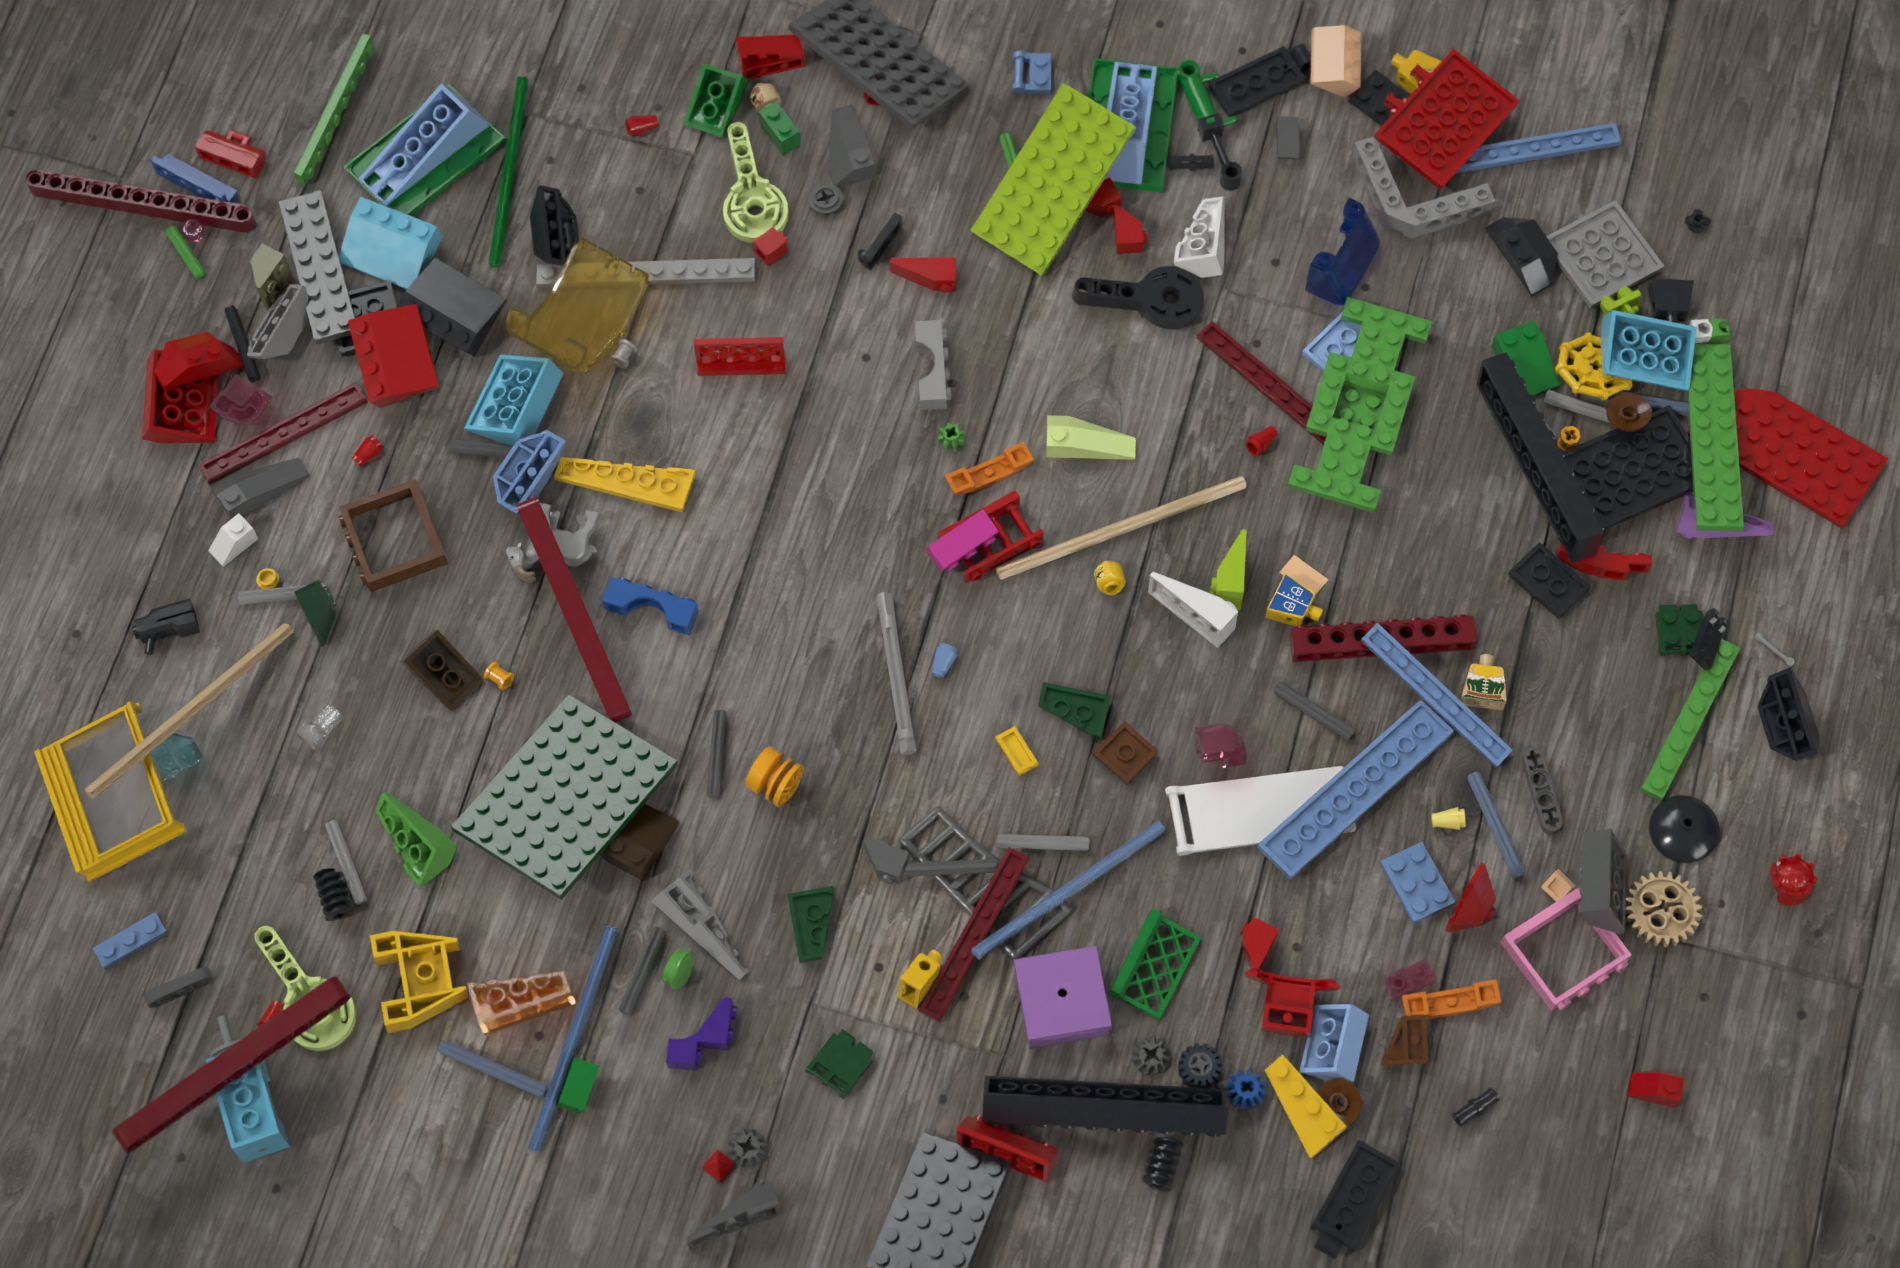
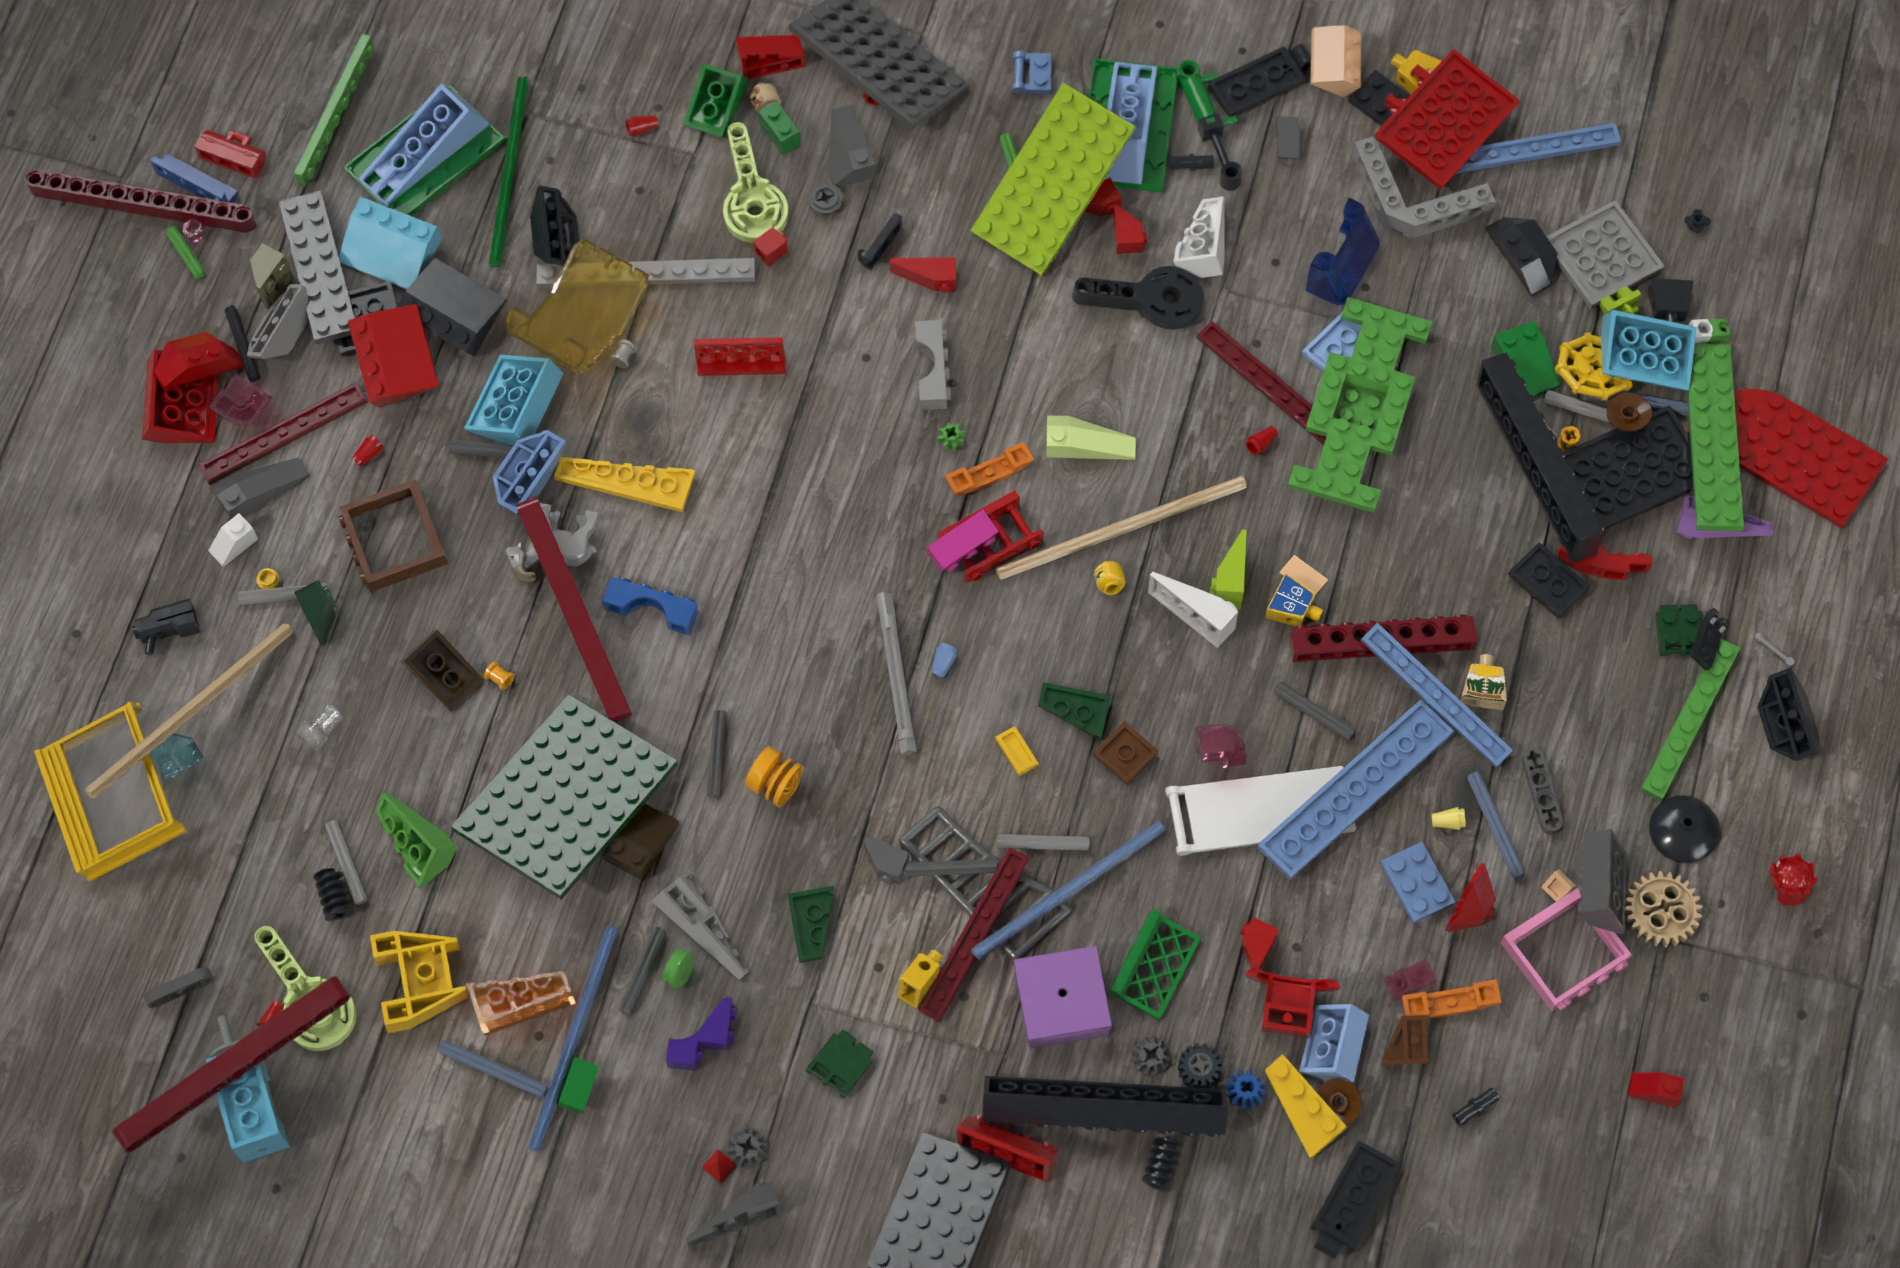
(130, 940): medium blue plate -> none

